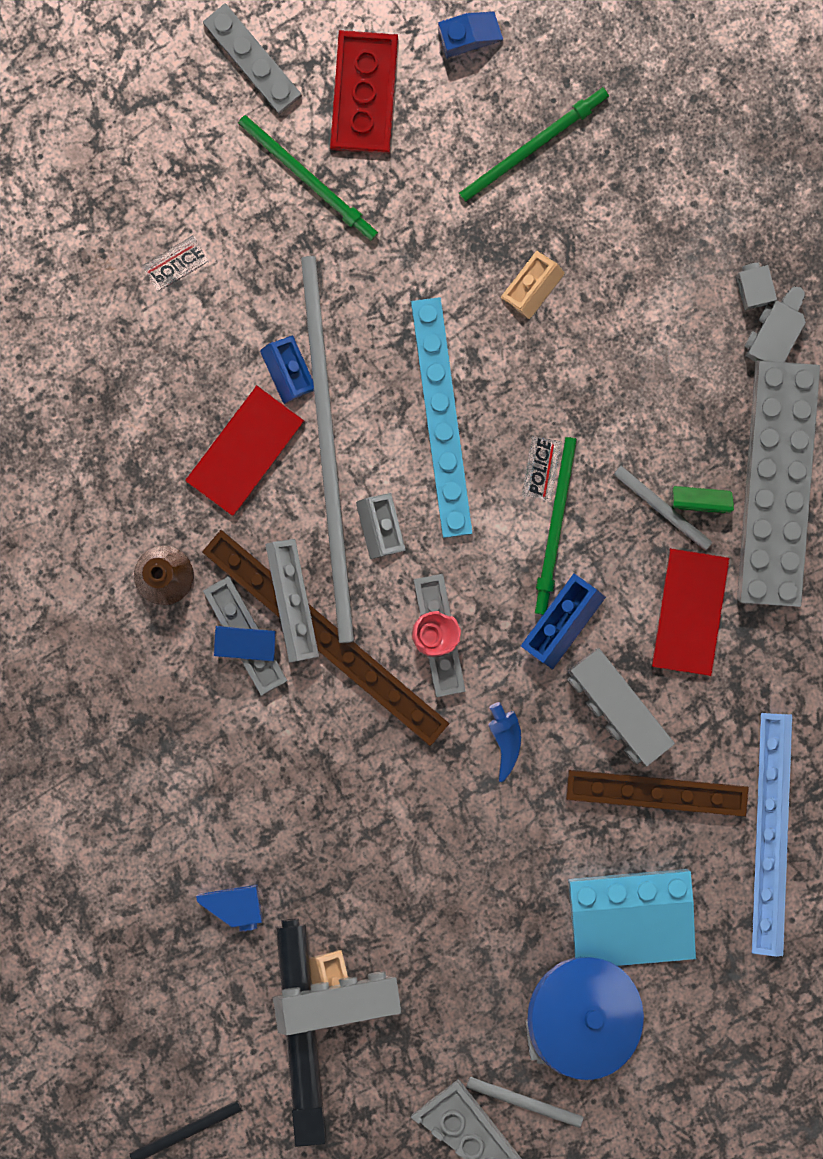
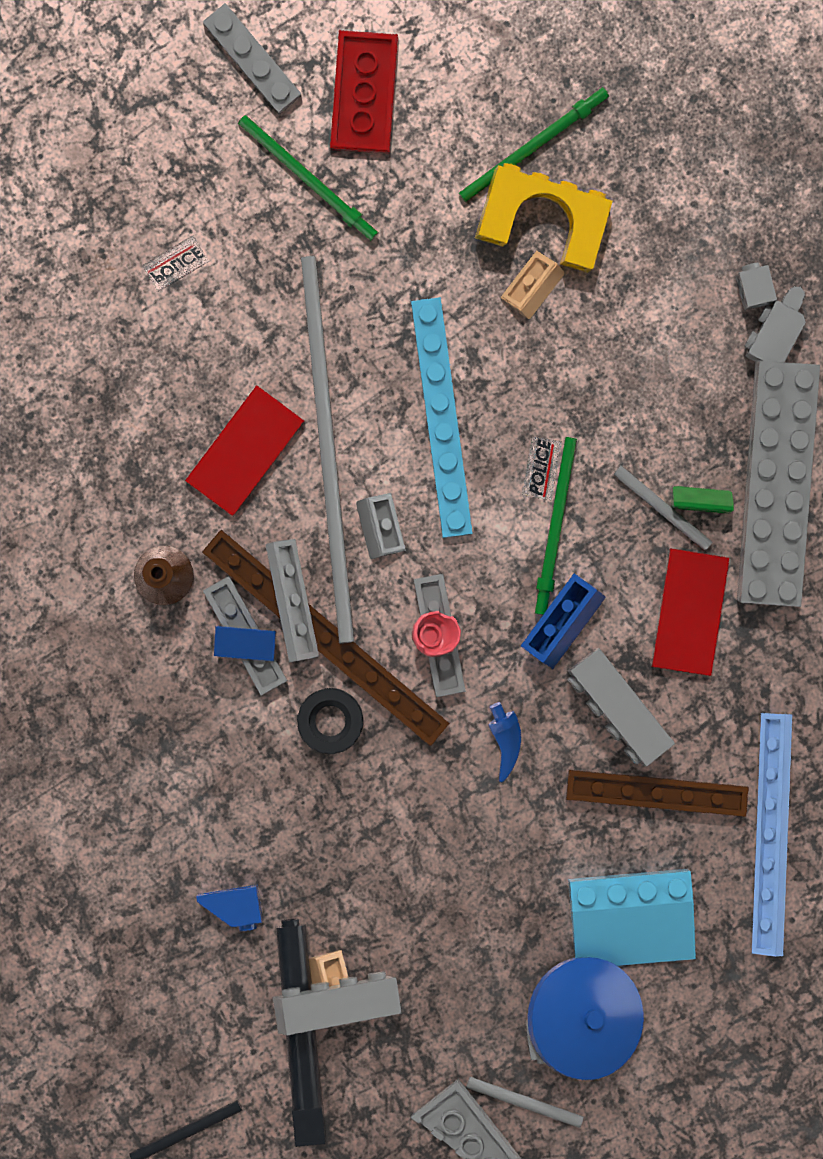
(287, 369): blue slope -> none
(307, 725): none -> black tyre
(469, 32): blue slope -> none
(585, 212): none -> yellow arch

